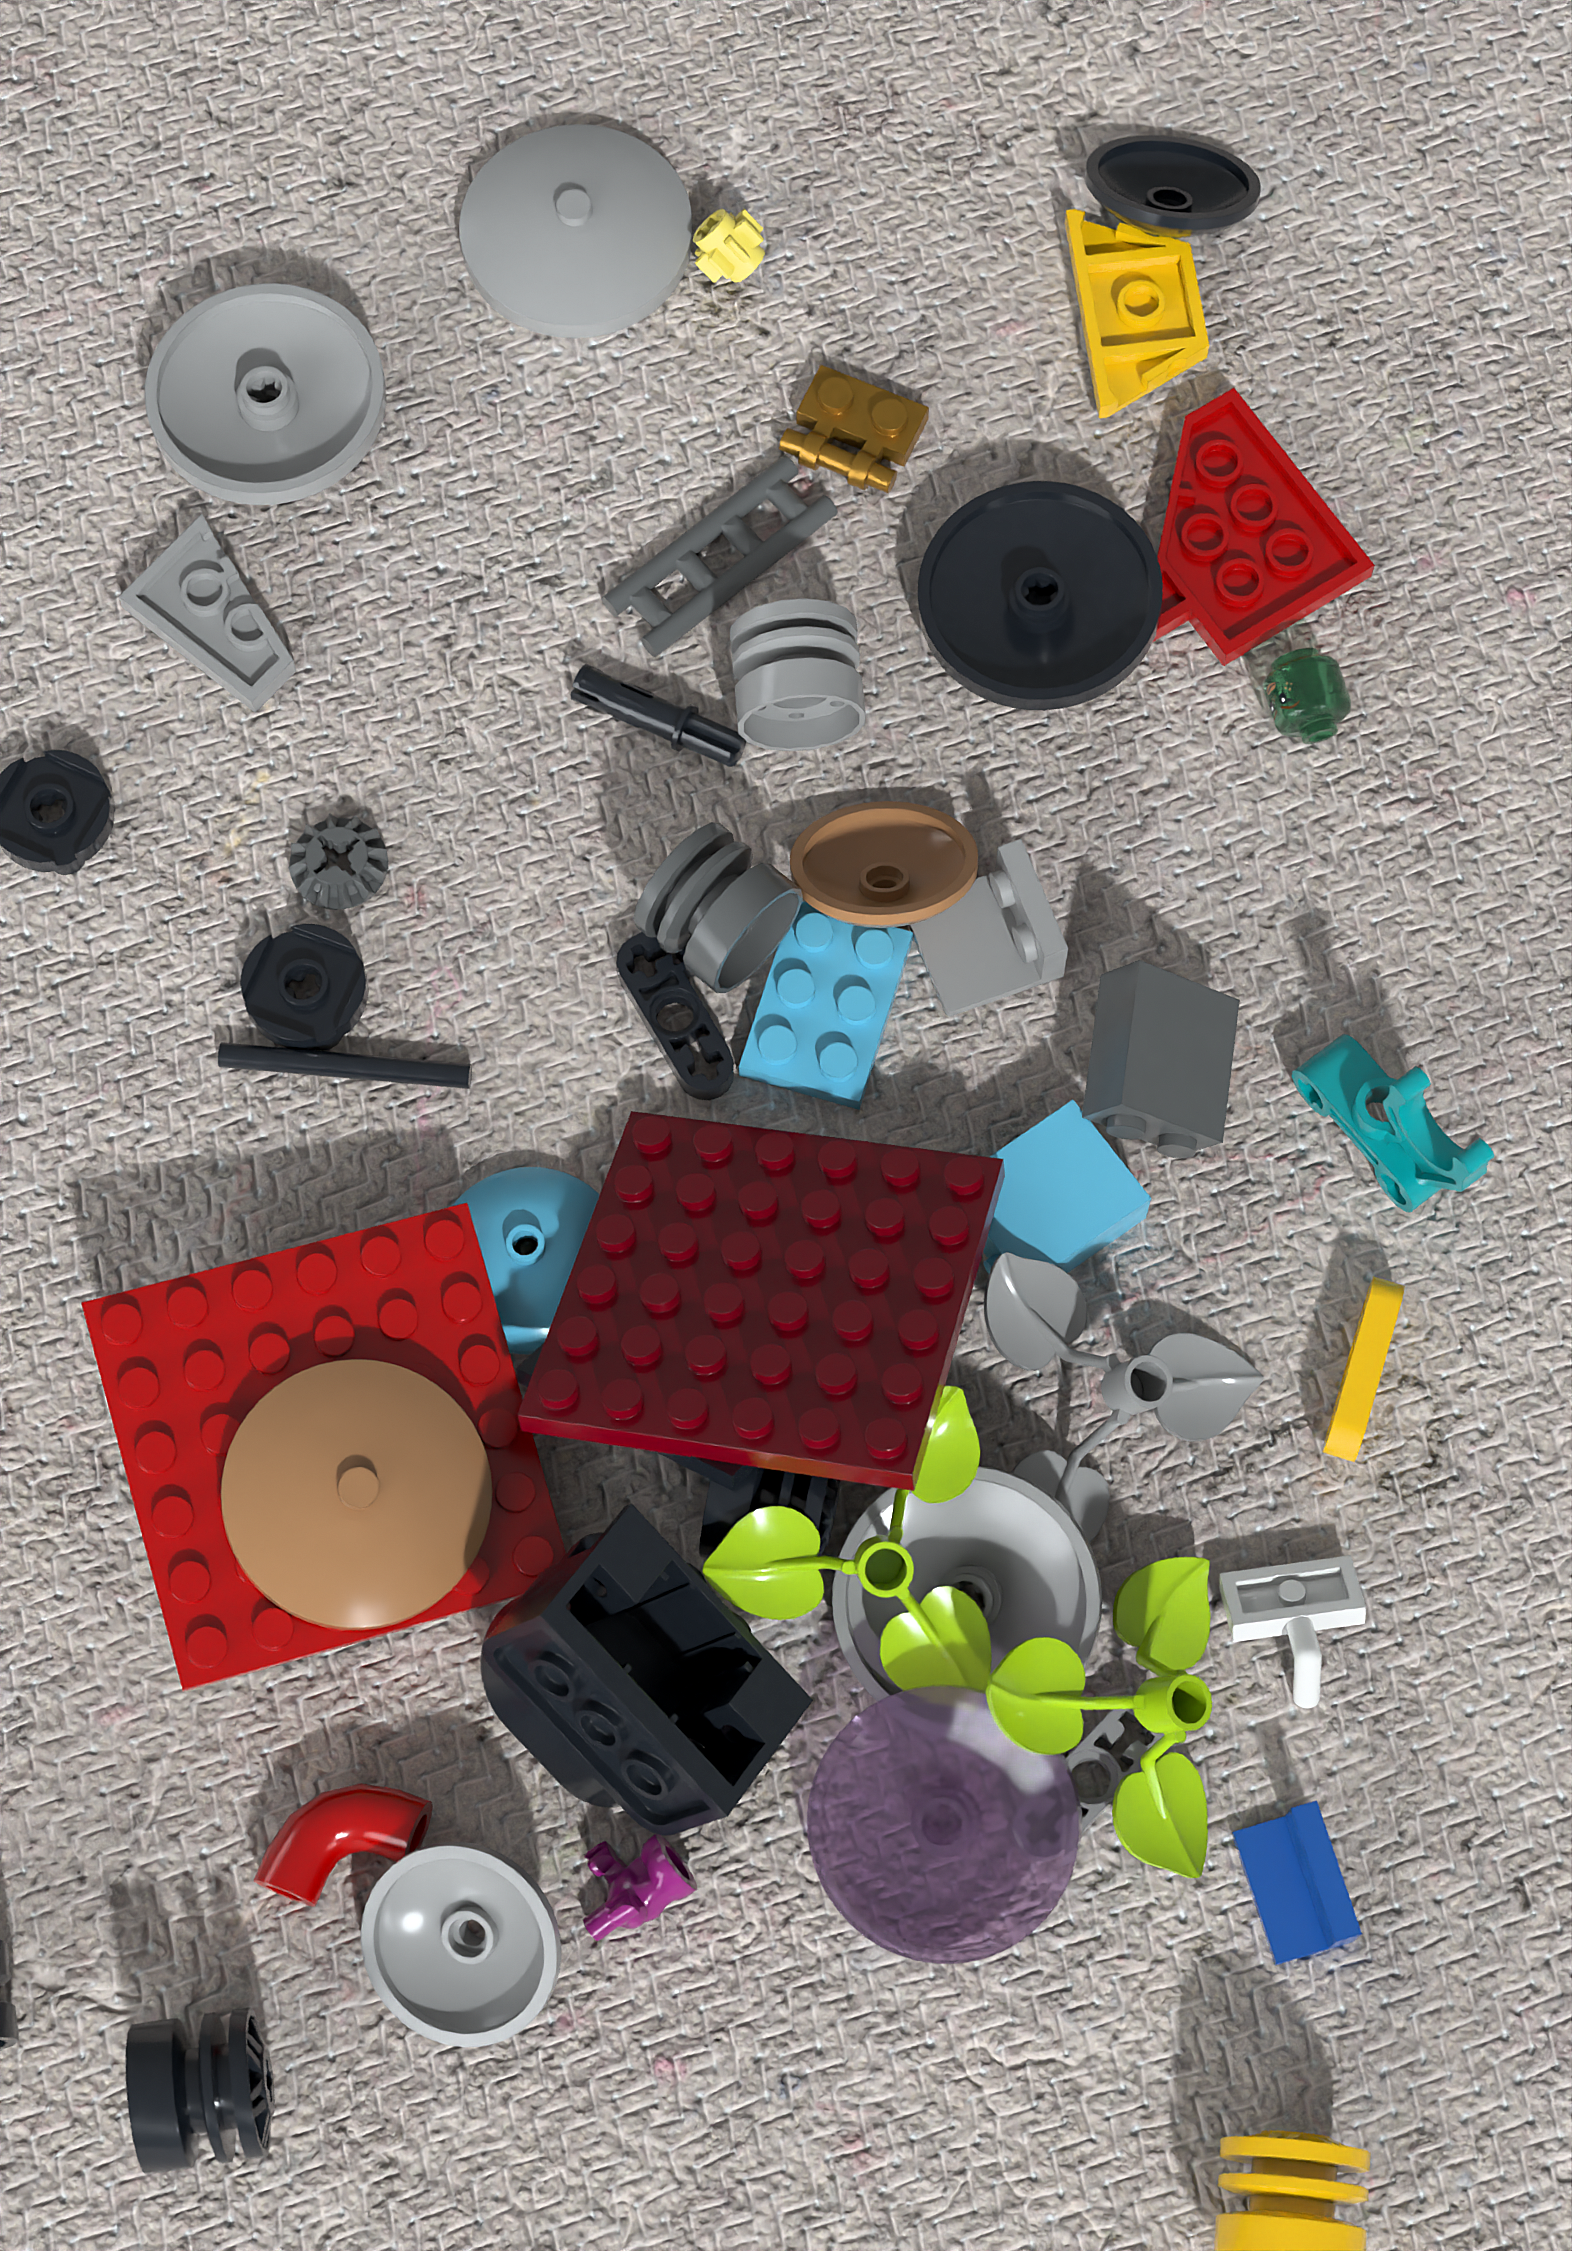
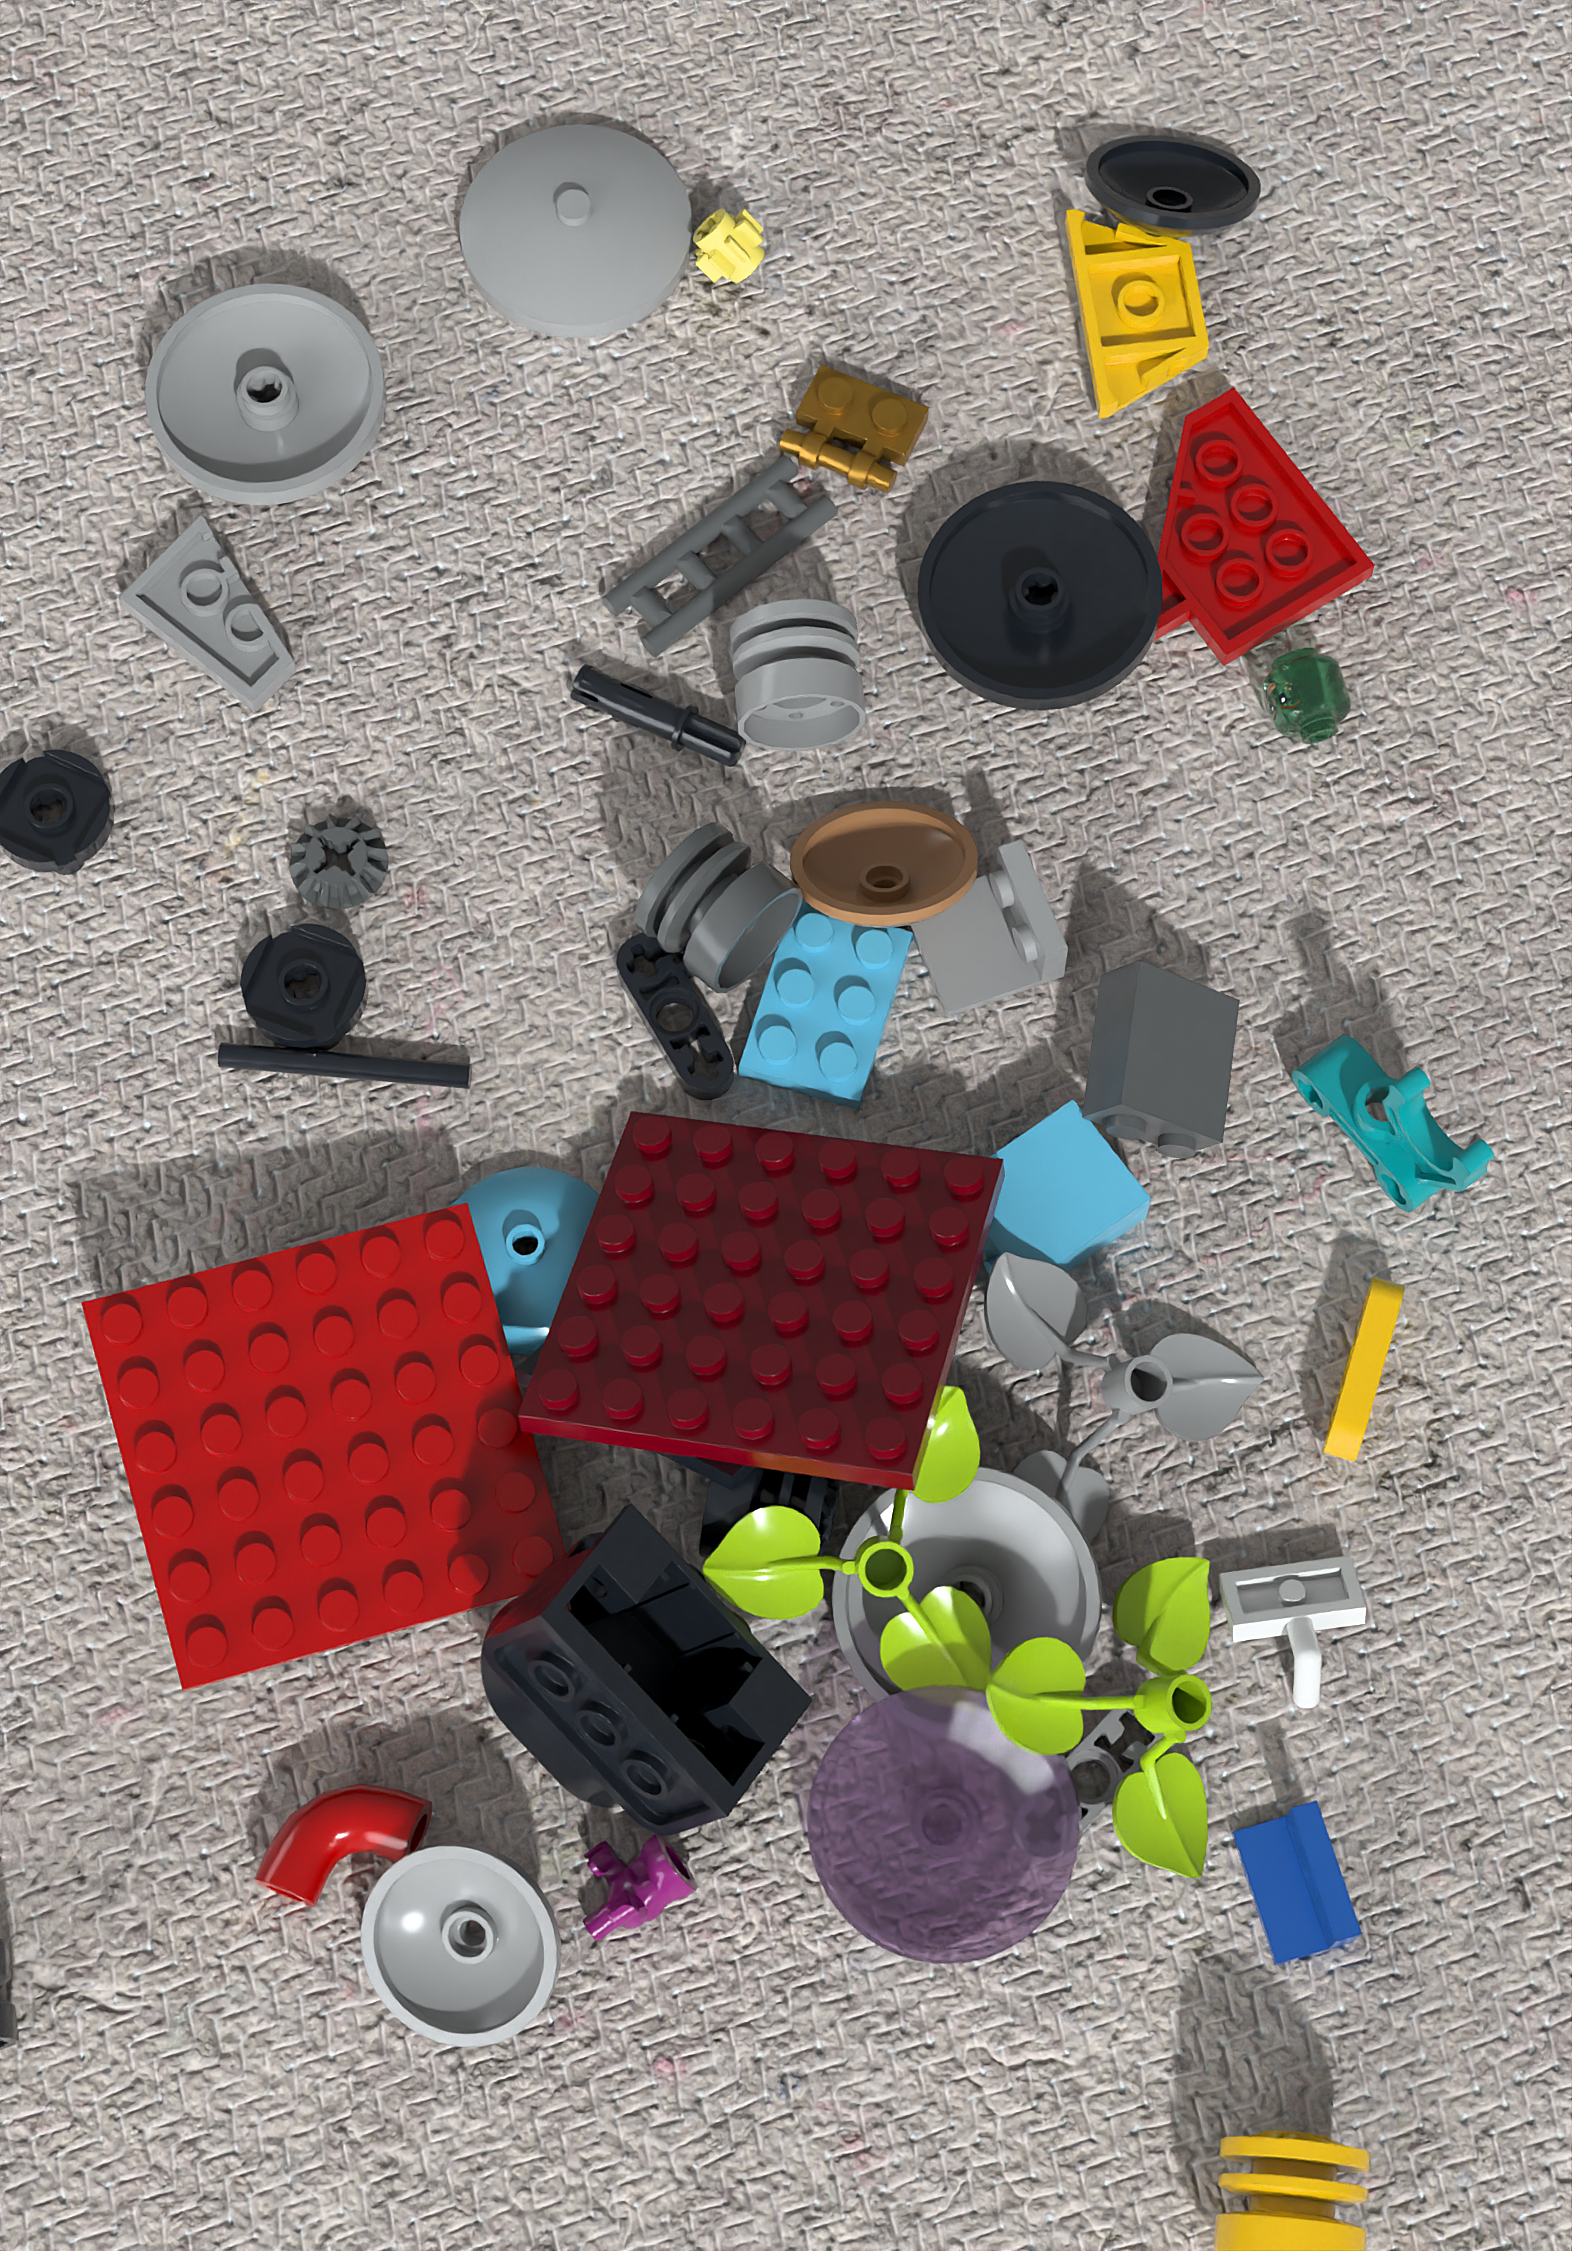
(198, 2090): black wheel -> none
(356, 1494): medium nougat dish -> none

